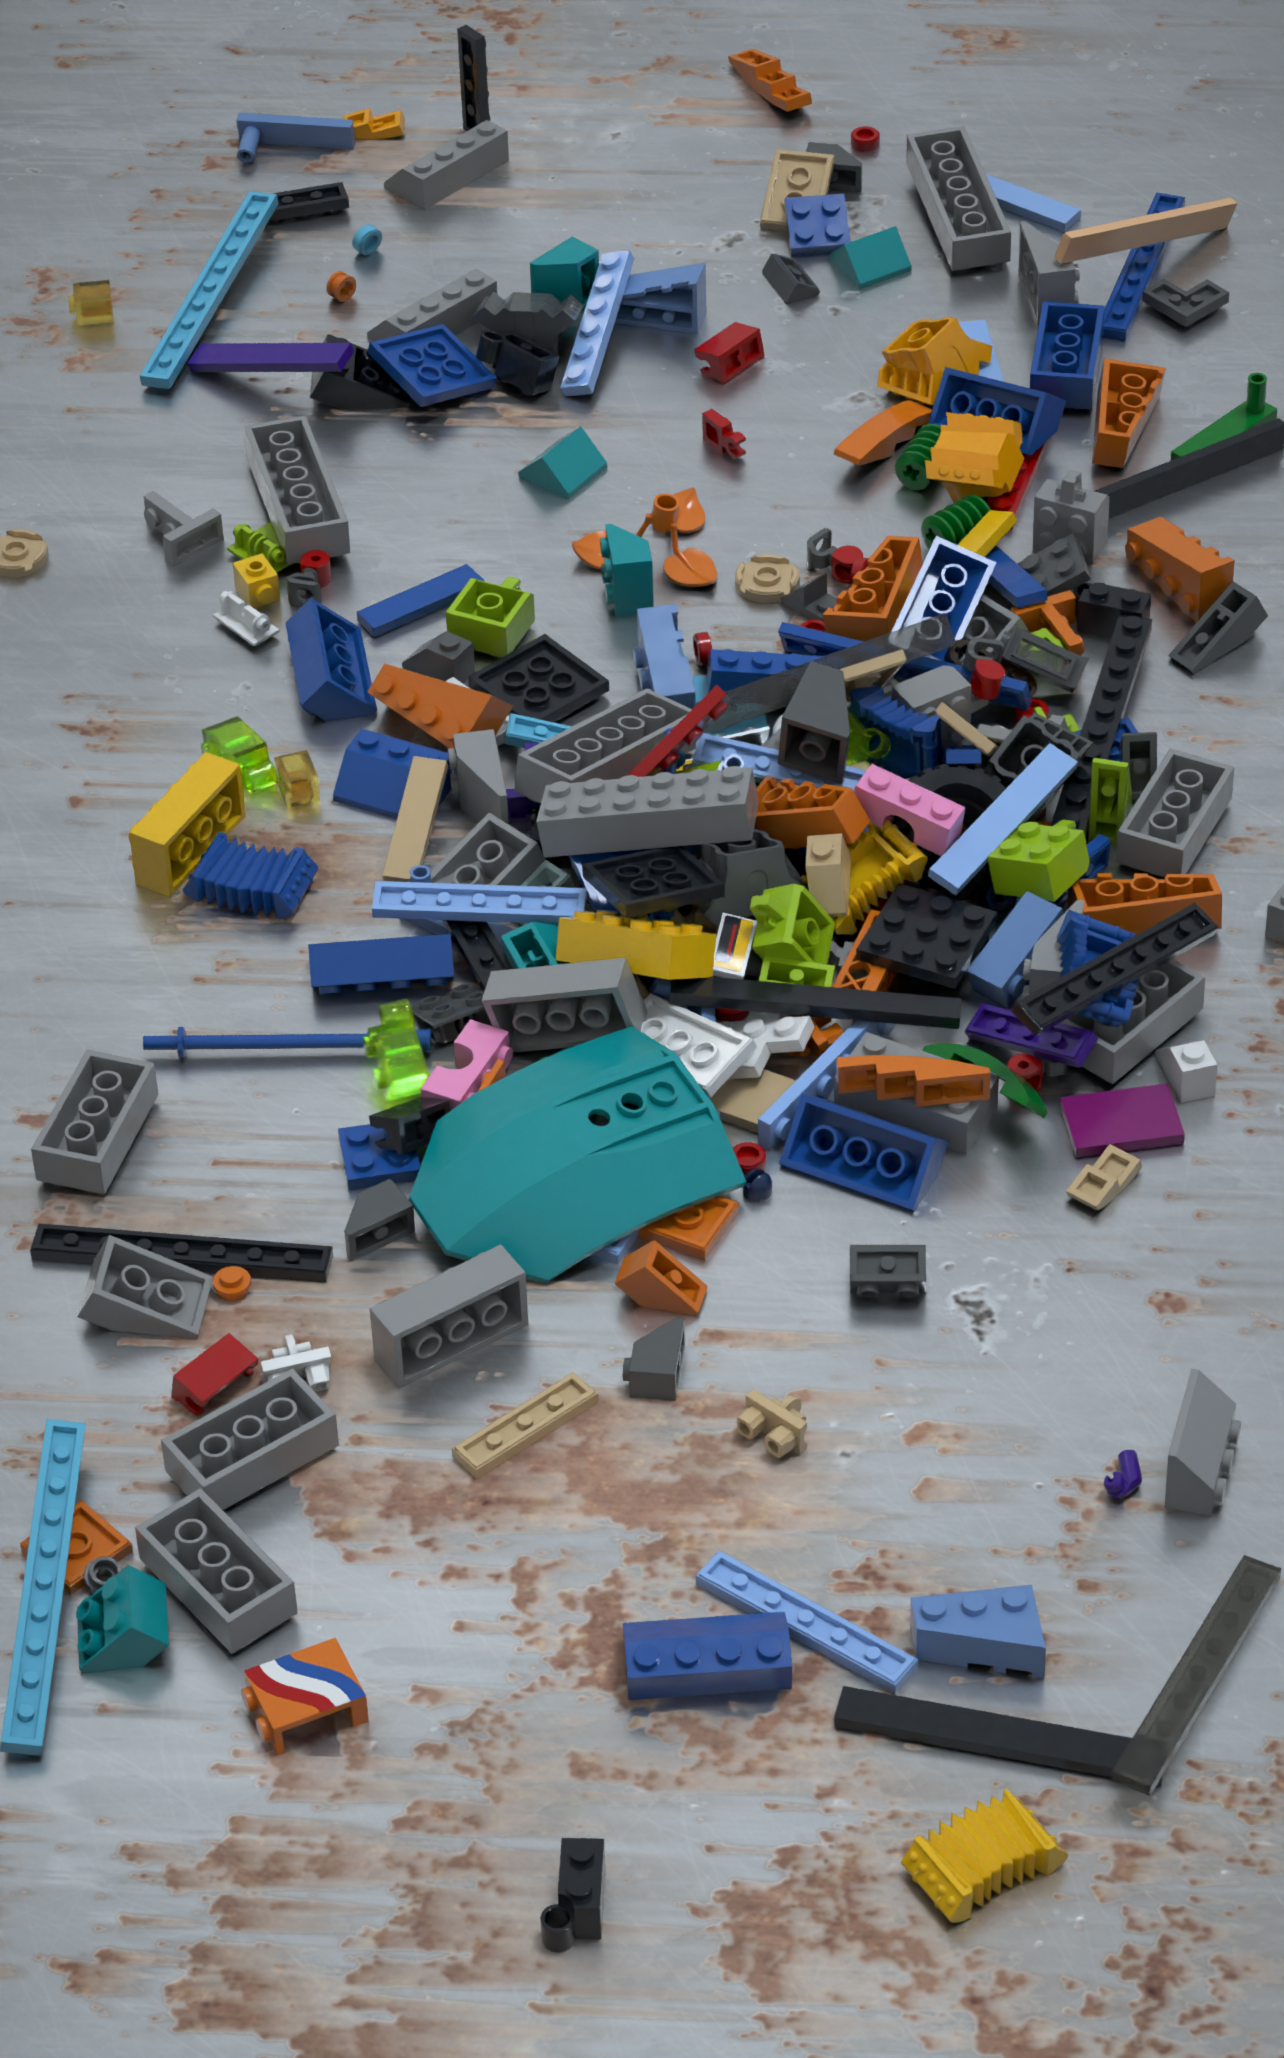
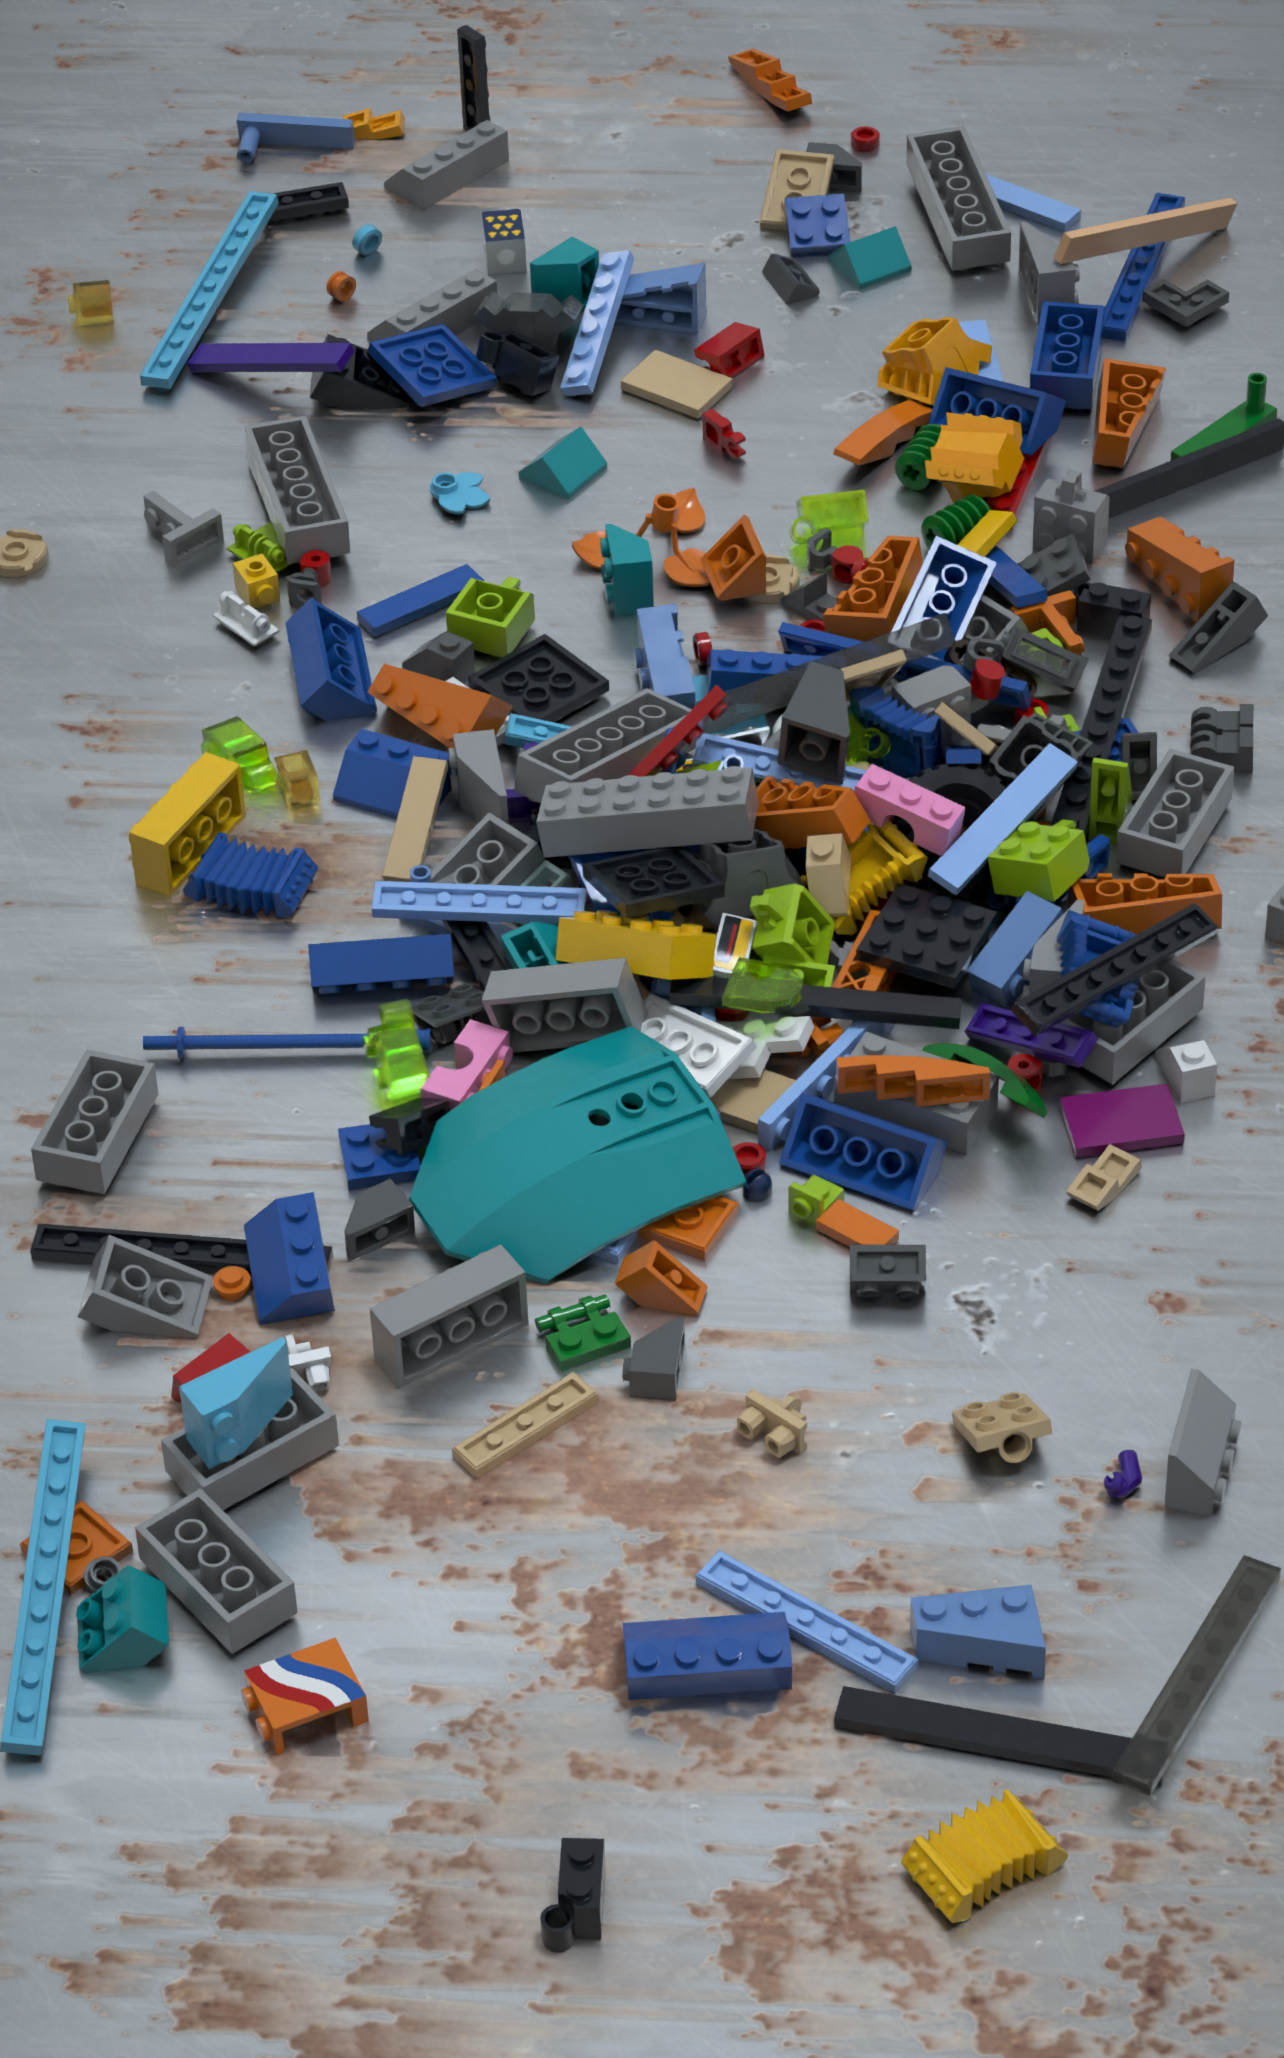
(235, 1402): none -> medium azure slope
(288, 1260): none -> blue slope
(459, 491): none -> medium azure plate
(504, 241): none -> piece
(586, 1340): none -> green plate
(676, 384): none -> tan tile
(736, 563): none -> orange slope
(761, 986): none -> clear neon green tile
(812, 1198): none -> lime bracket
(830, 511): none -> clear neon green hinge
(855, 1226): none -> orange tile
(991, 1423): none -> tan plate
(1224, 736): none -> dark grey legs

